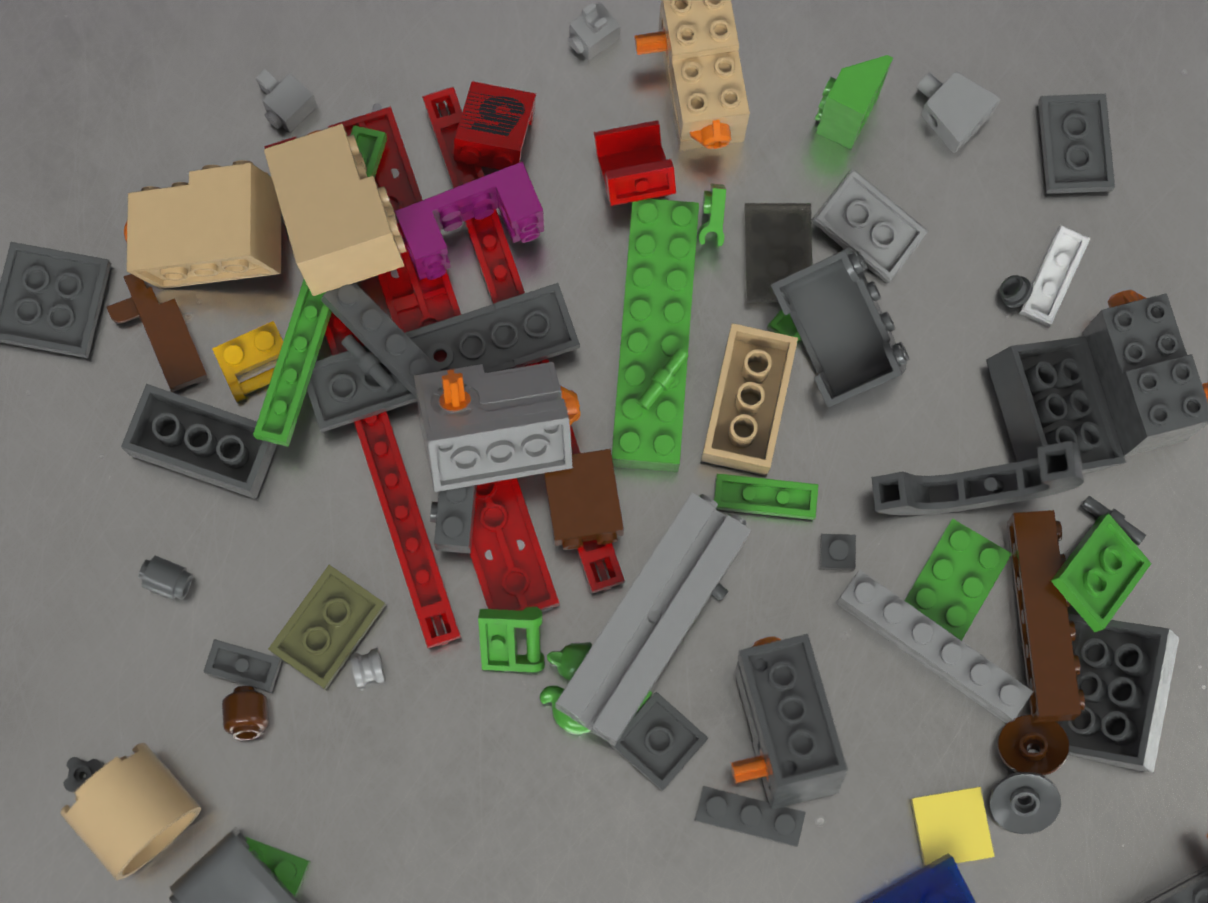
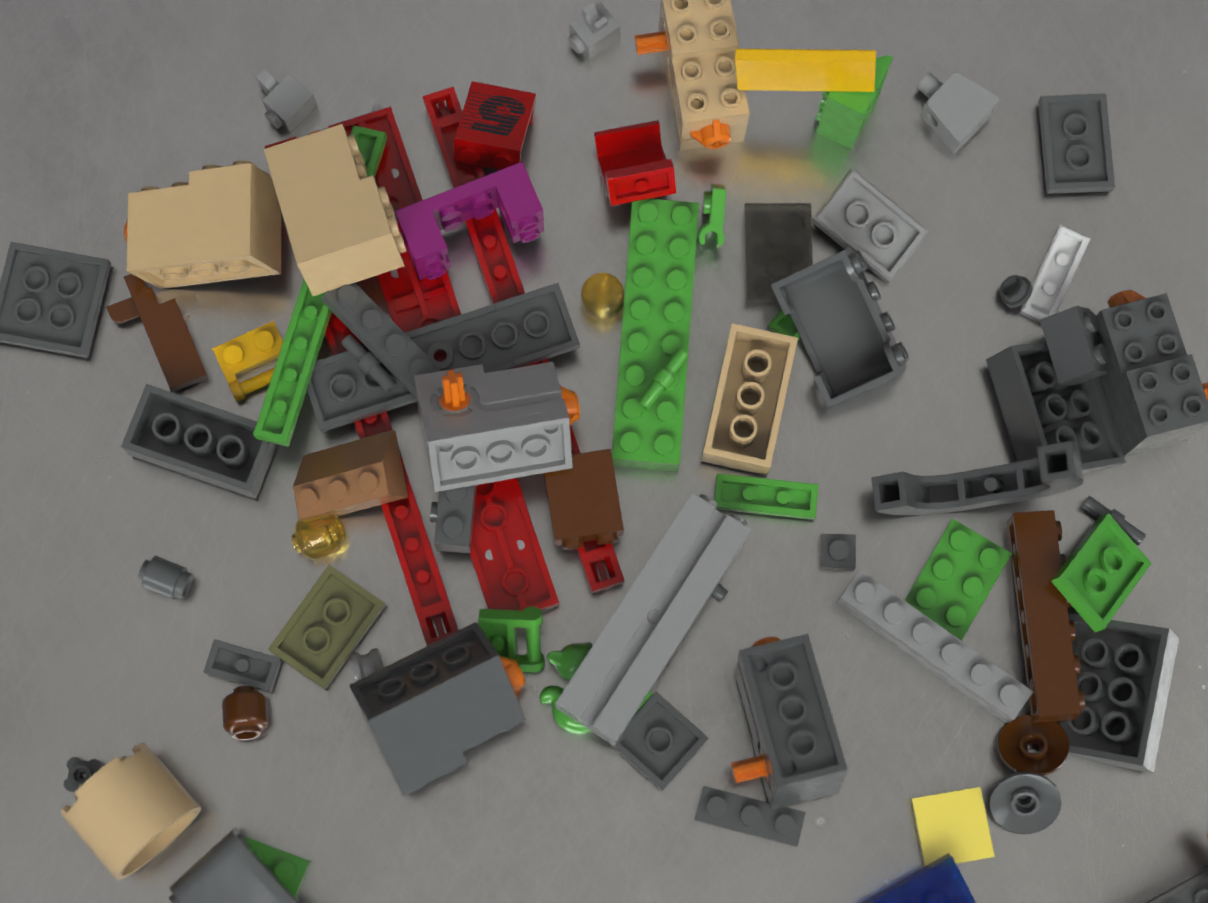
(318, 536): none -> clear yellow head
(350, 477): none -> medium nougat slope
(439, 705): none -> dark grey piece
(602, 296): none -> clear yellow head
(805, 70): none -> yellow tile
(1075, 345): none -> dark grey brick

